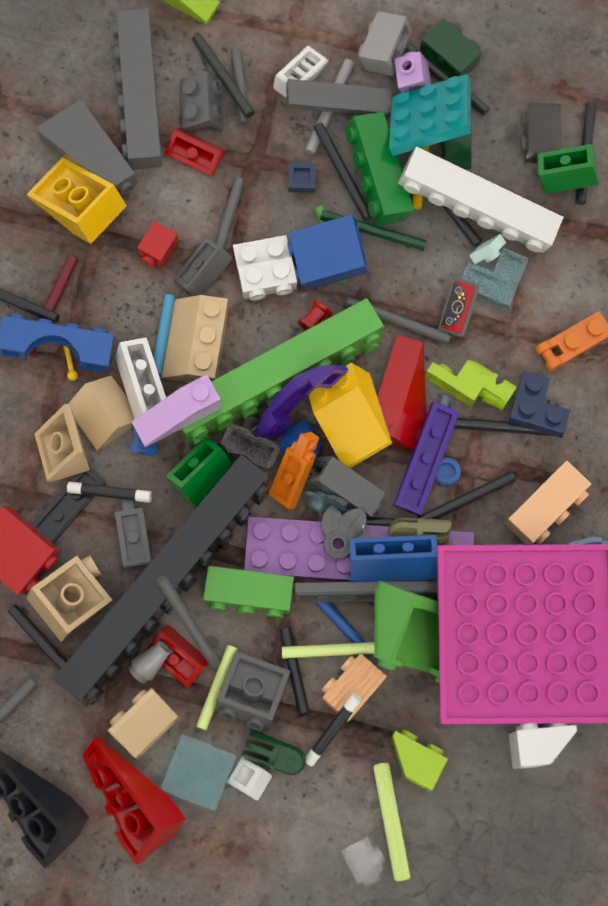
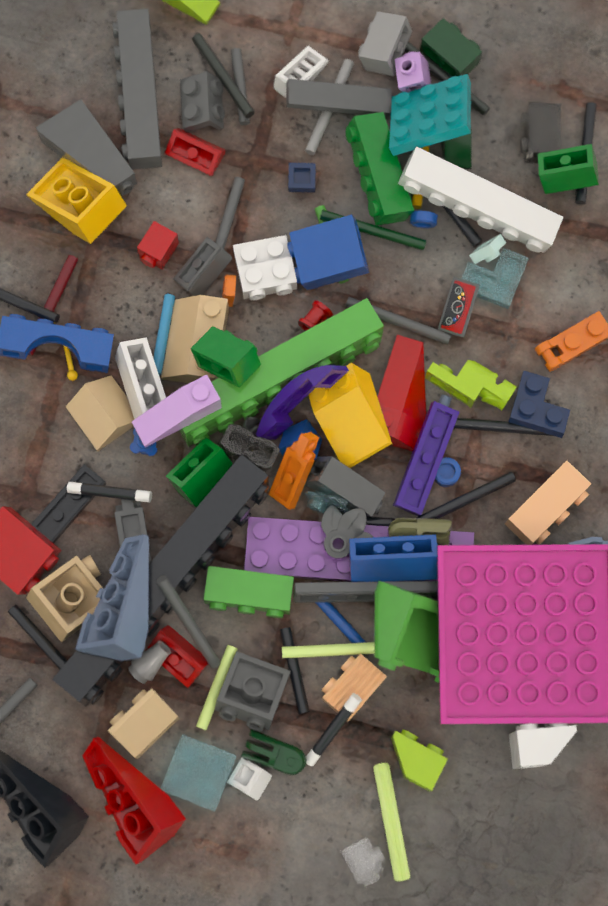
(61, 446): tan slope -> none
(121, 616): none -> sand blue wedge
(226, 356): none -> green brick
(229, 288): none -> orange tile
(342, 170): black bar -> none
(423, 219): none -> blue tile

